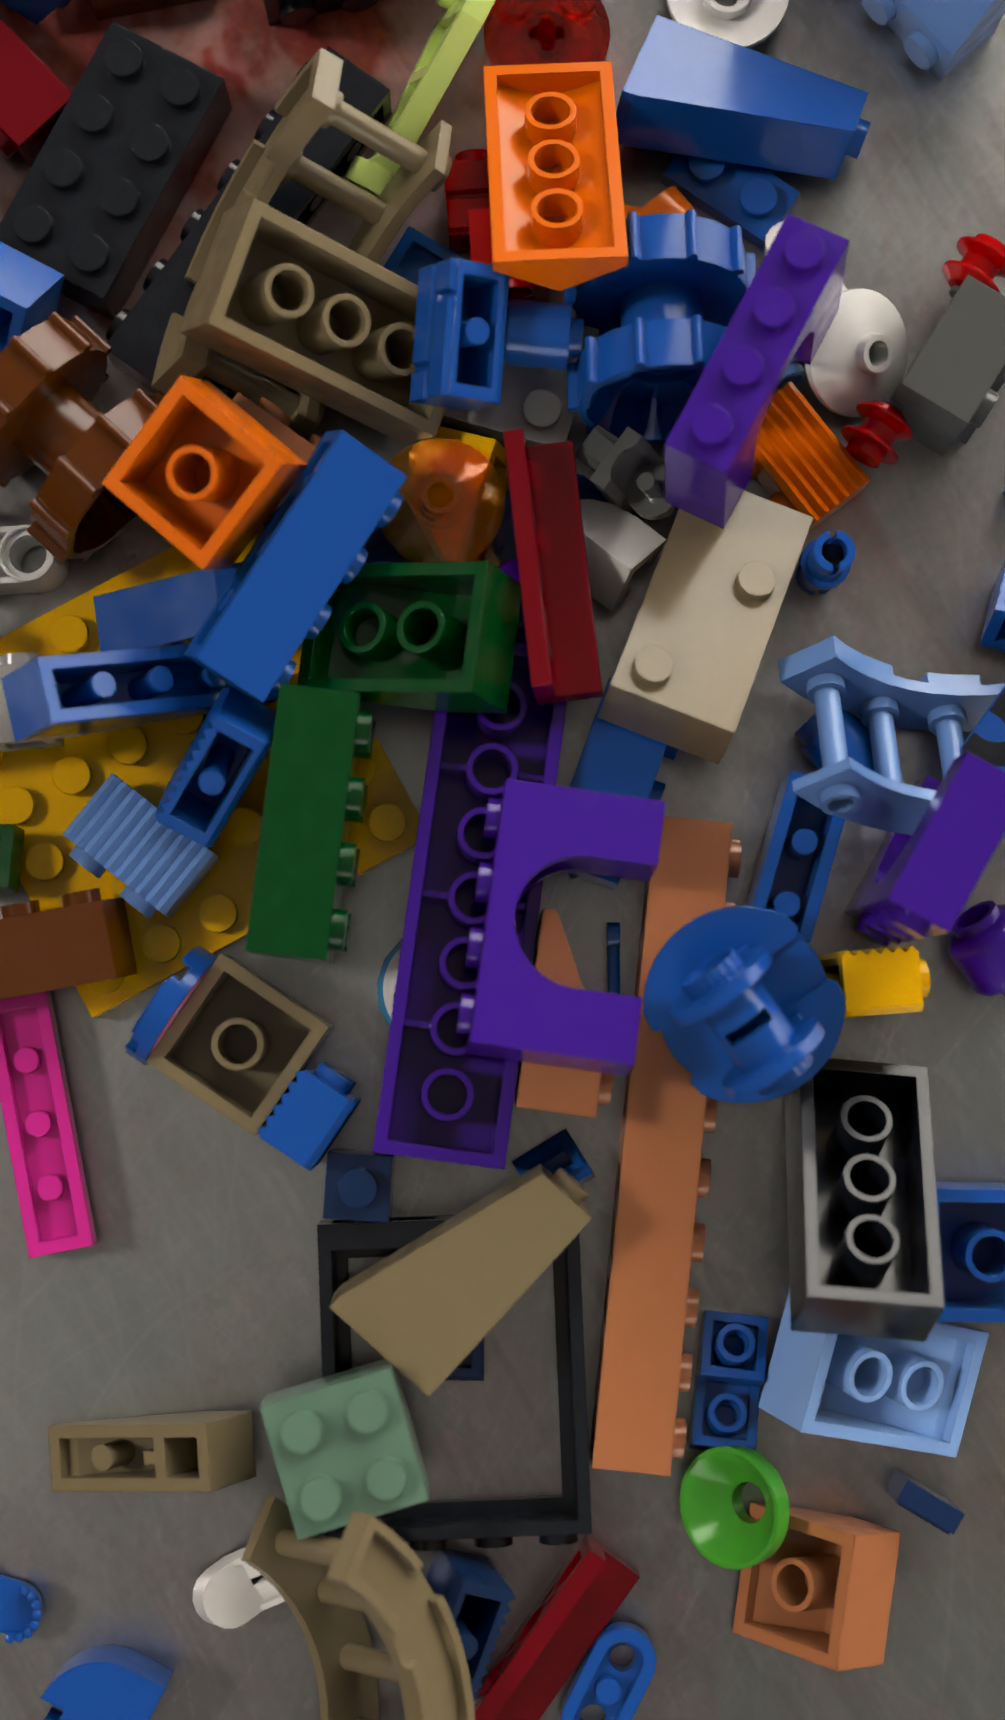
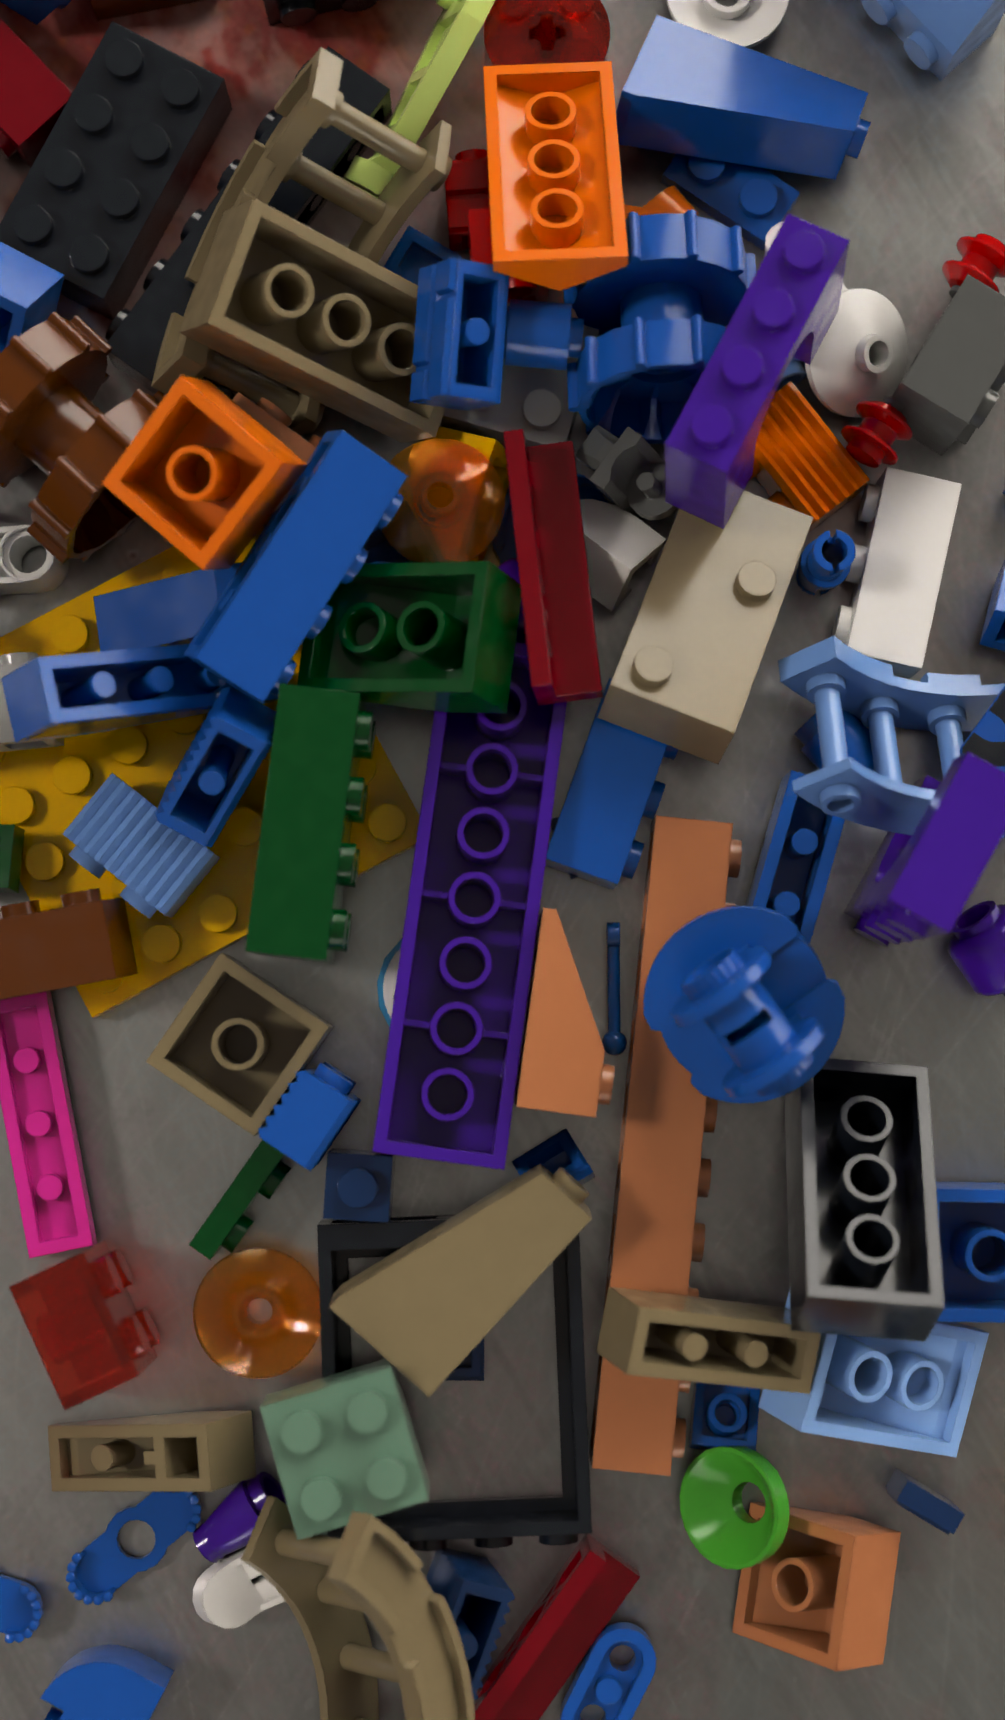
(87, 1323): none -> clear red brick
(104, 1565): none -> blue piece
(167, 1004): blue tile -> none
(228, 1221): none -> dark green plate
(236, 1517): none -> dark purple cone
(252, 1346): none -> clear orange dish
(515, 1007): dark purple arch -> none
(706, 1341): none -> dark tan brick
(879, 980): yellow brick -> none
(898, 568): none -> white brick

